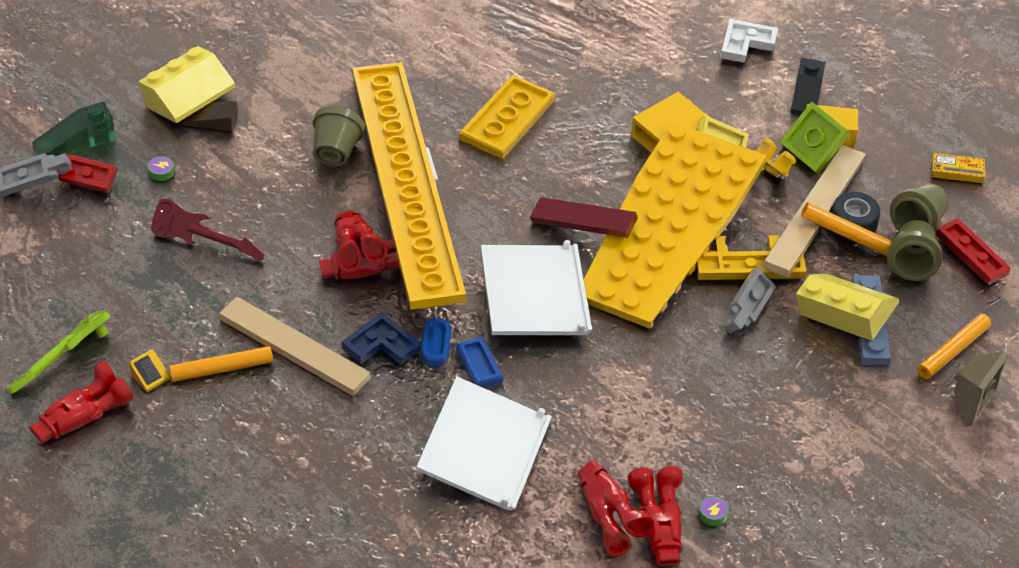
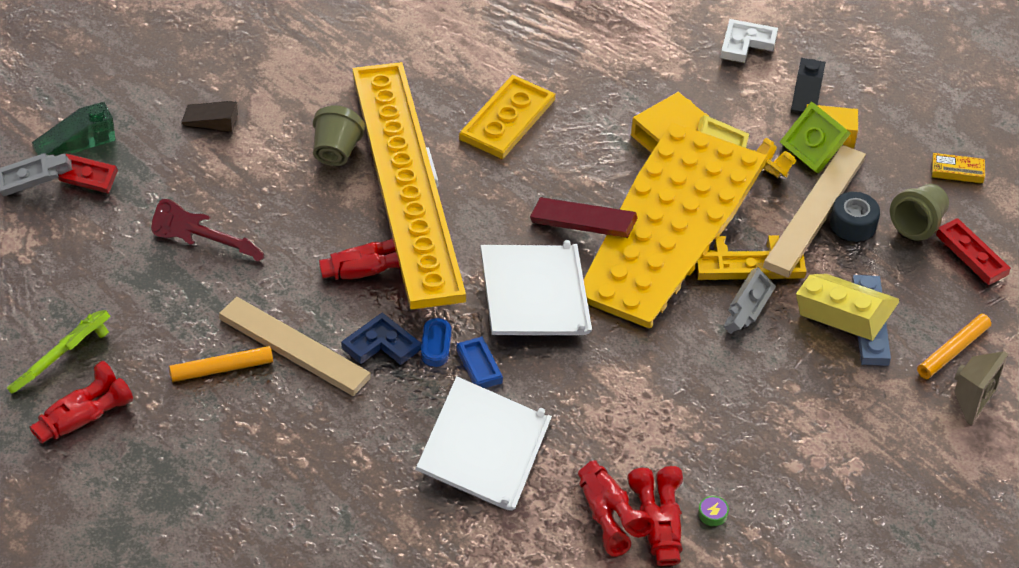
(148, 371): slope -> none
(160, 168): tile -> none
(185, 84): light yellow slope -> none
(352, 229): red piece -> none
(845, 228): light orange piece -> none
(915, 252): olive piece -> none

